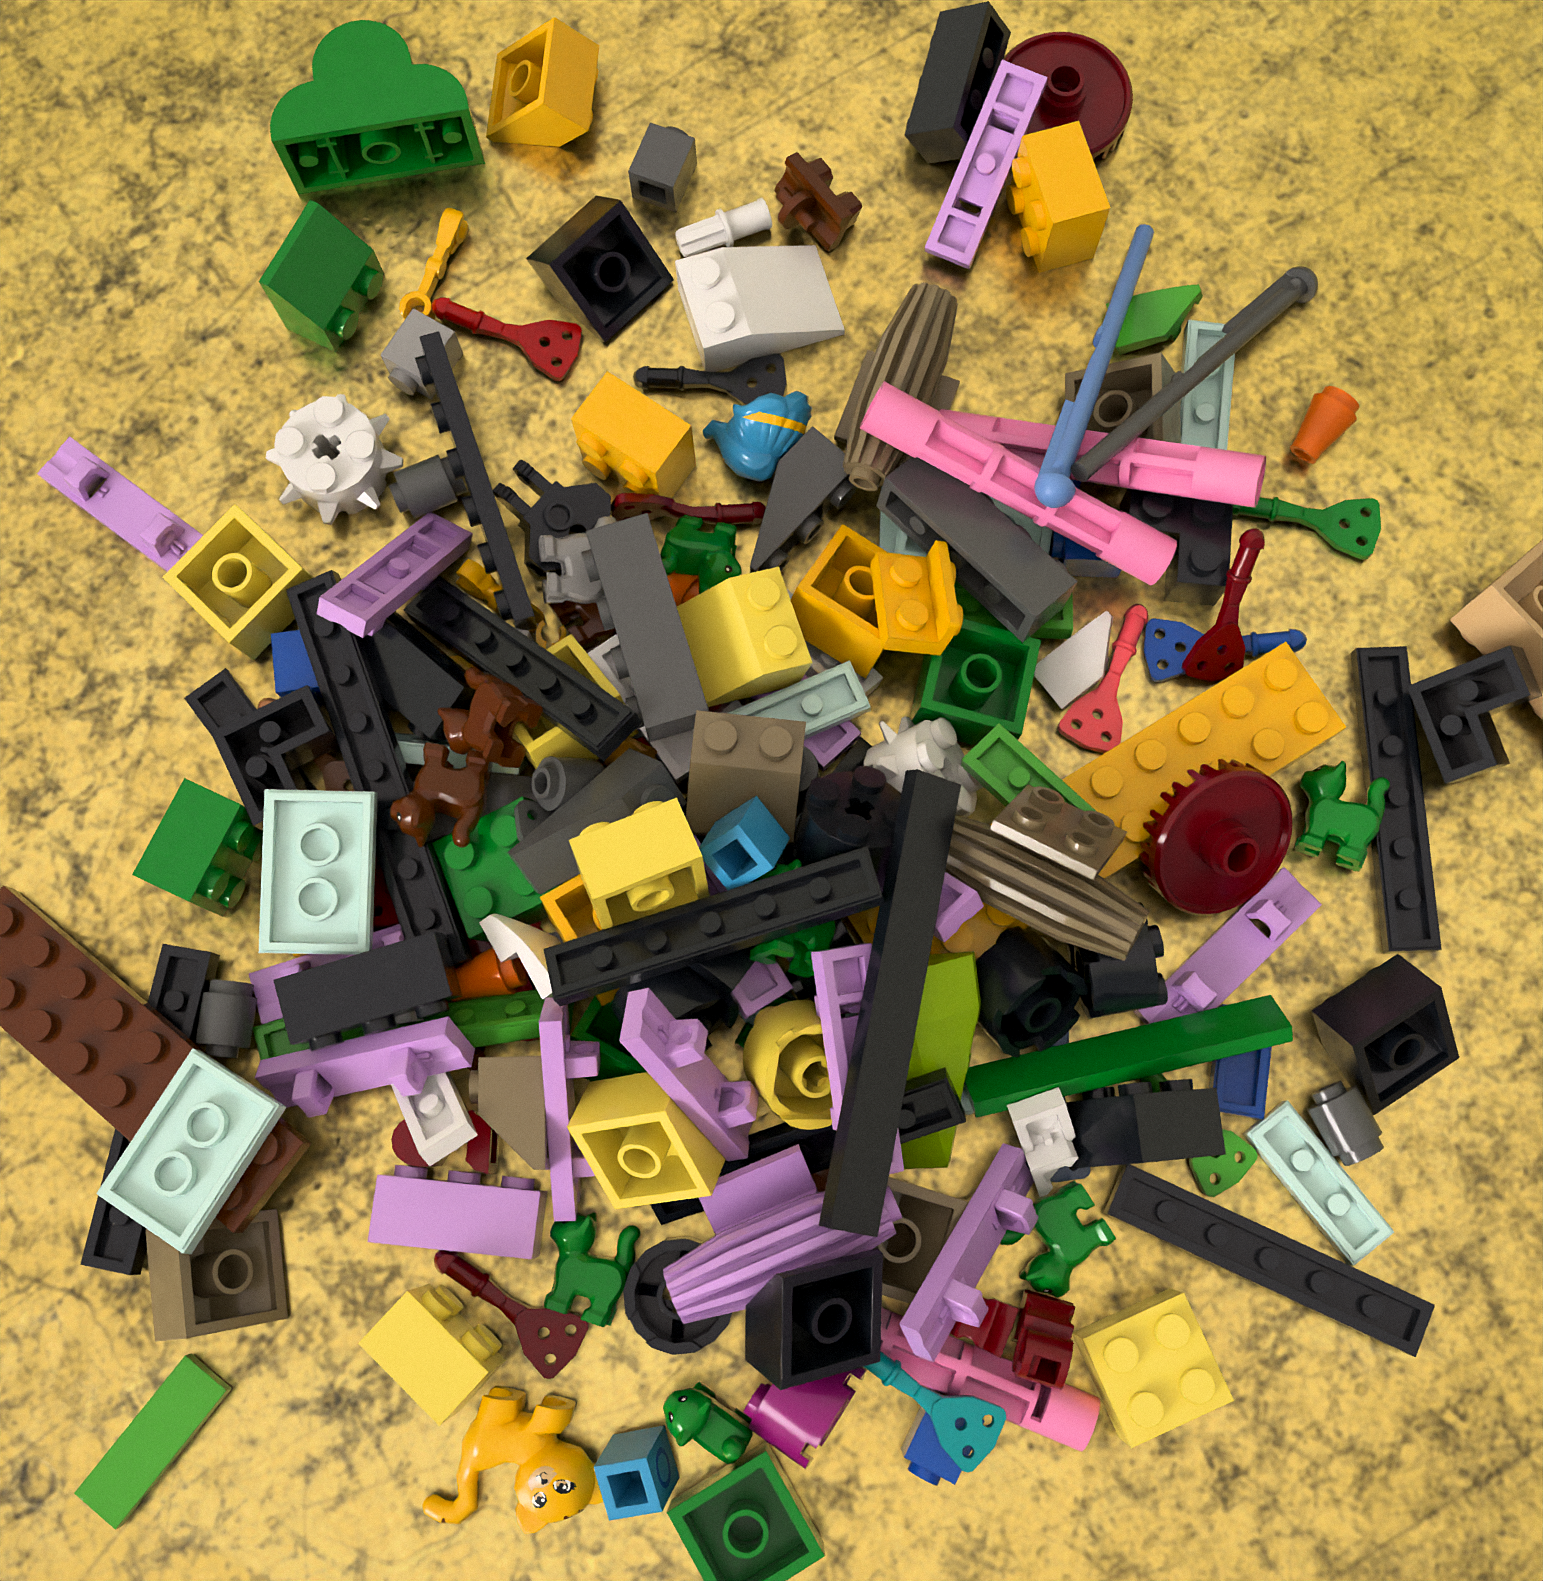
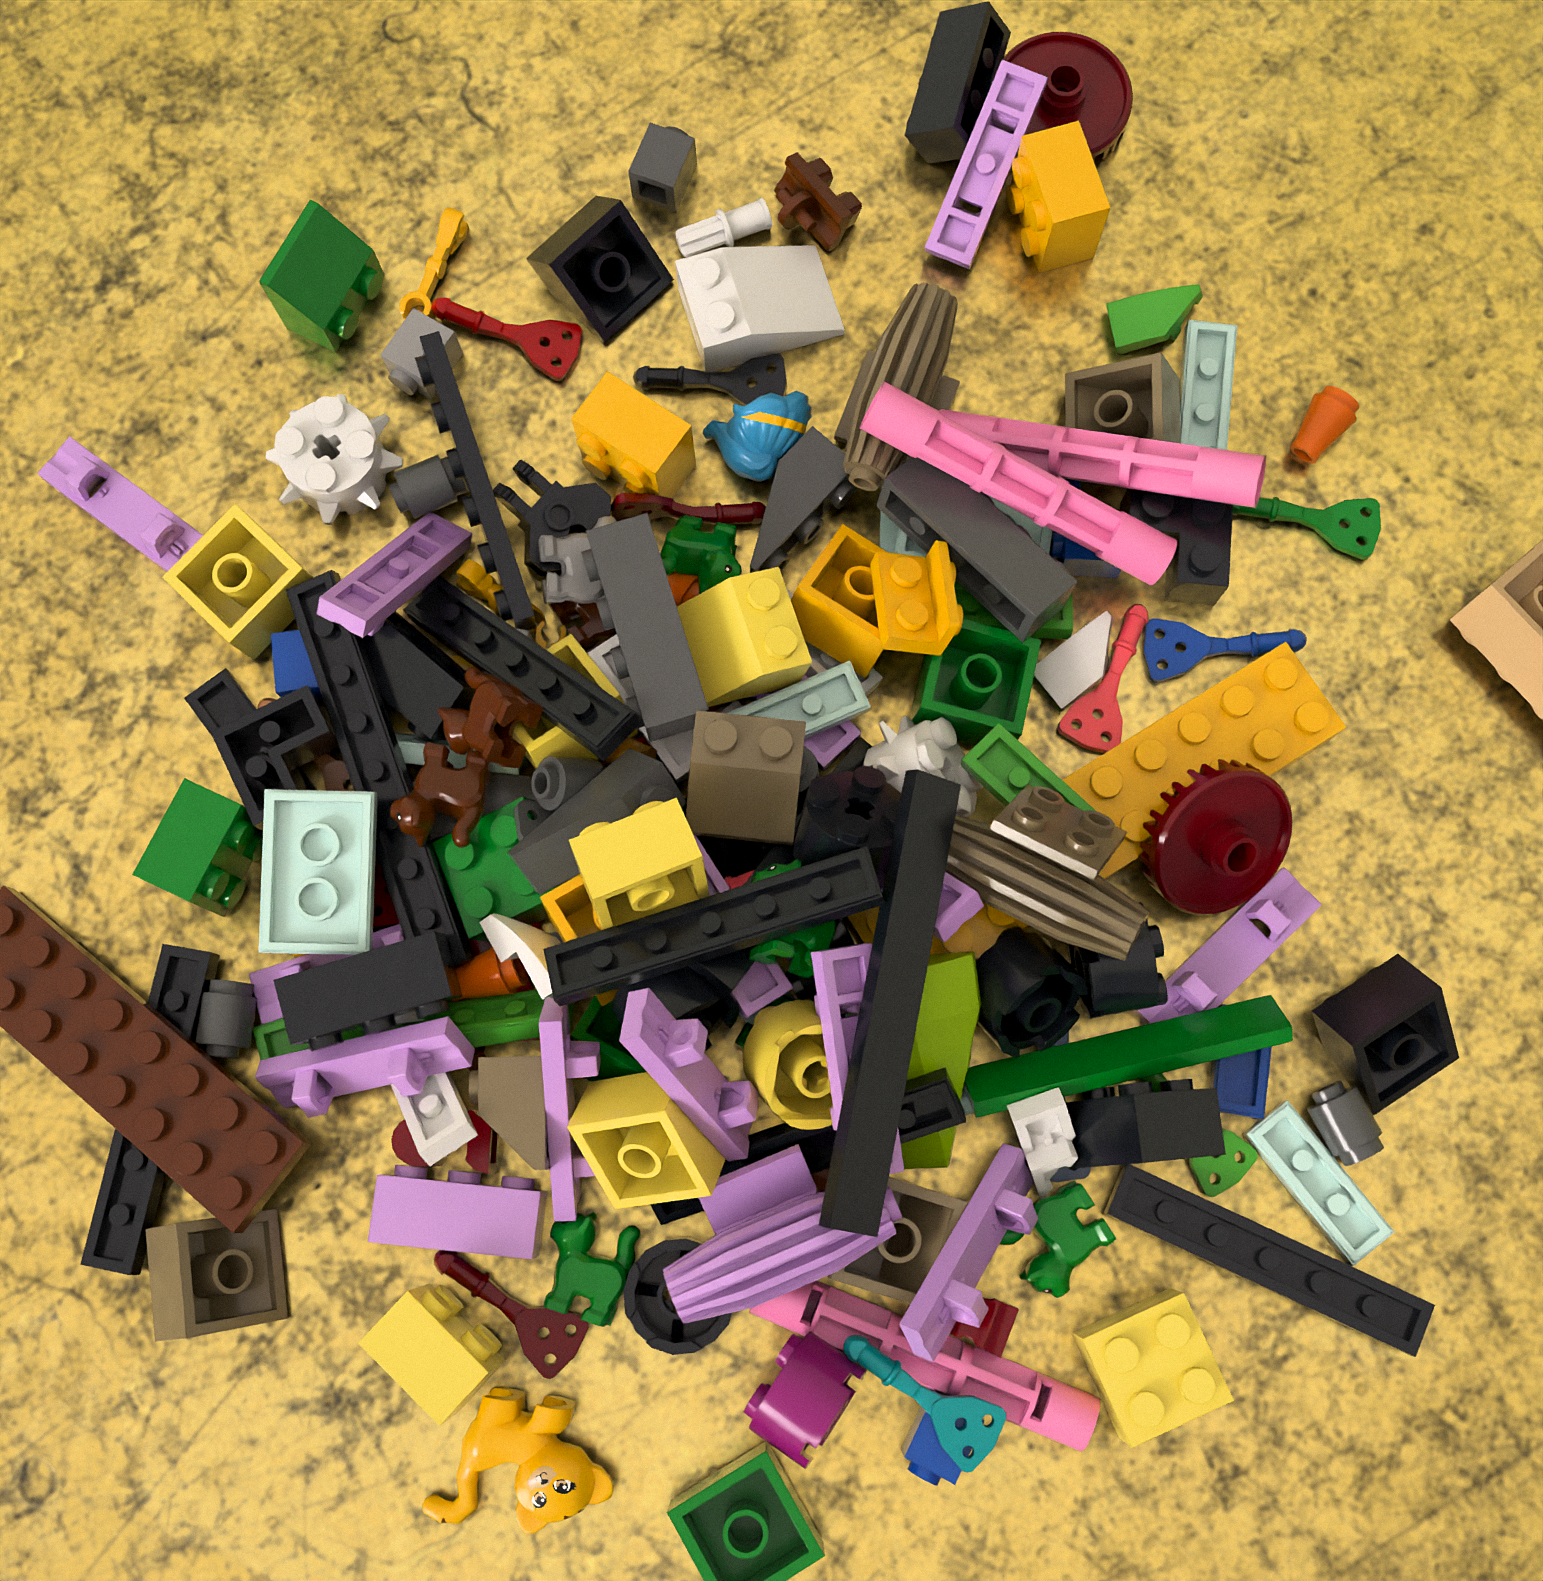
(153, 1441): bright green tile -> none
(191, 1151): light aqua tile -> none
(372, 114): green brick -> none
(544, 87): yellow slope -> none
(636, 1473): dark azure brick -> none
(698, 1416): green animal -> none
(744, 844): dark azure brick -> none
(816, 1320): black slope -> none
(1043, 1339): dark red leg -> none
(1053, 483): medium blue bar -> none
(1226, 629): dark red piece -> none
(1296, 285): dark grey bar -> none
(1340, 821): green animal -> none
(1402, 844): black tile -> none
(1459, 706): black brick -> none

